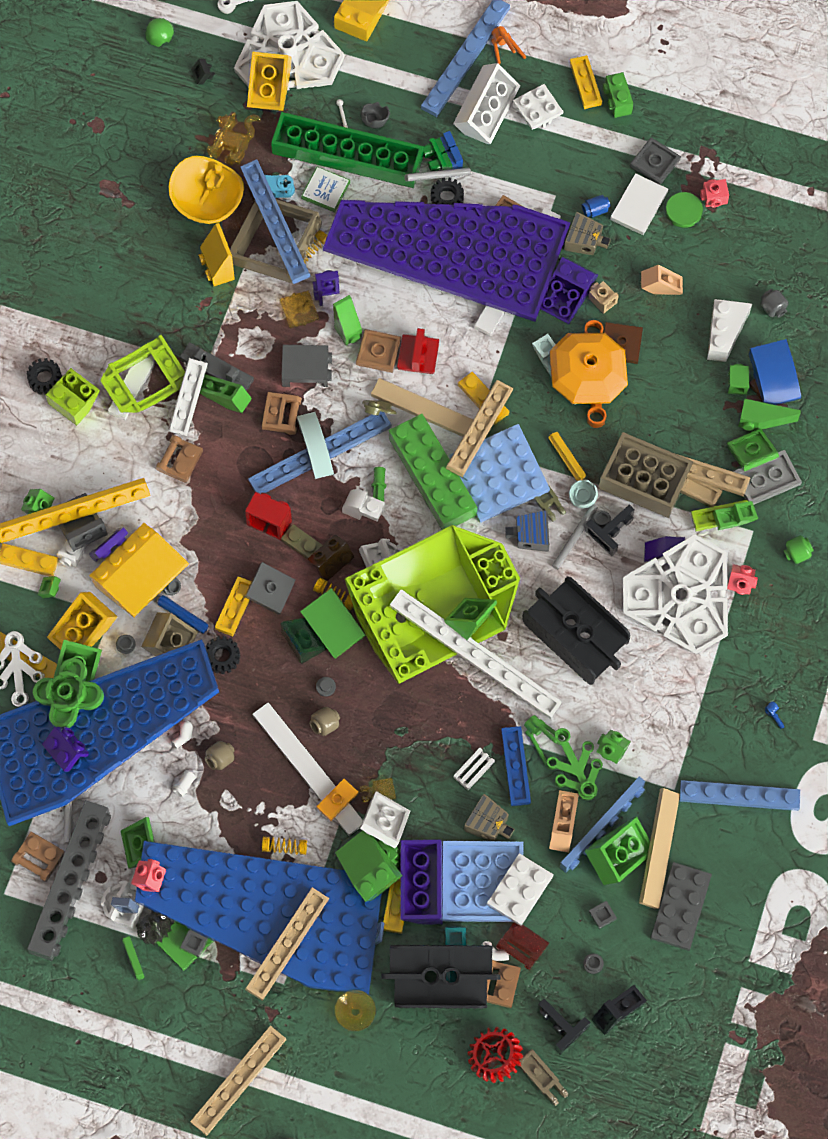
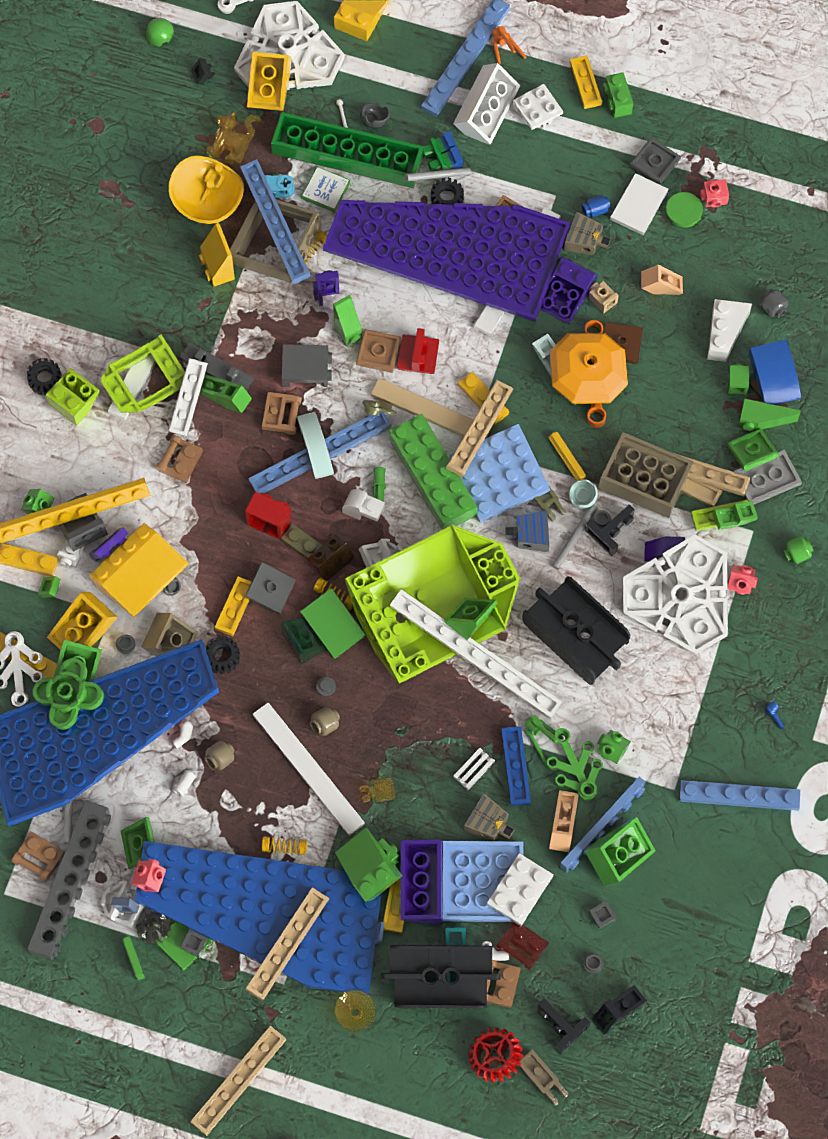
(64, 747): dark purple bracket -> none
(183, 614): blue axle -> none
(299, 309): clear yellow piece -> none
(337, 800): light orange plate -> none
(385, 820): white plate -> none
(659, 848): tan tile -> none
(681, 906): dark grey plate -> none

